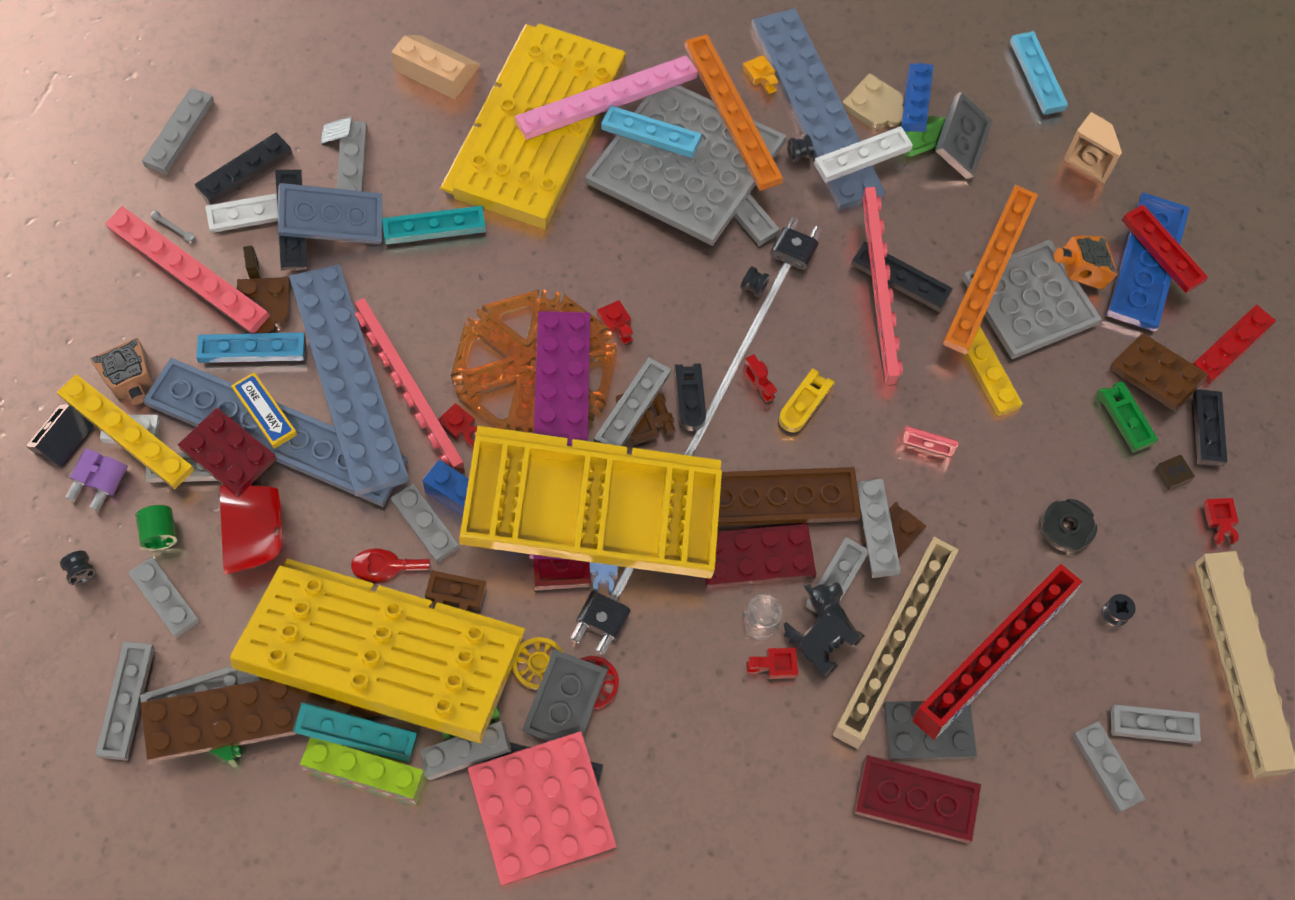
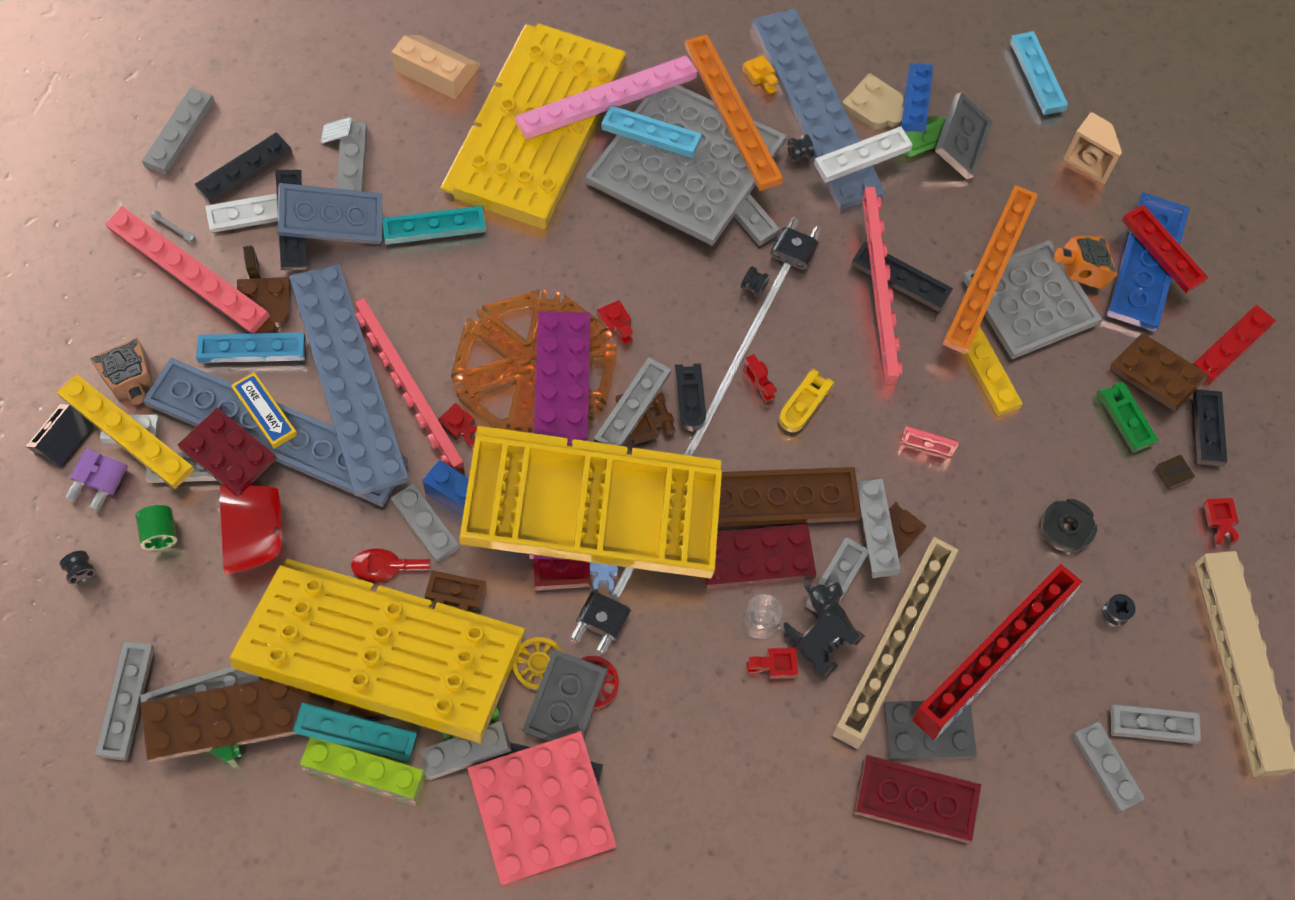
(164, 597): light grey plate -> none

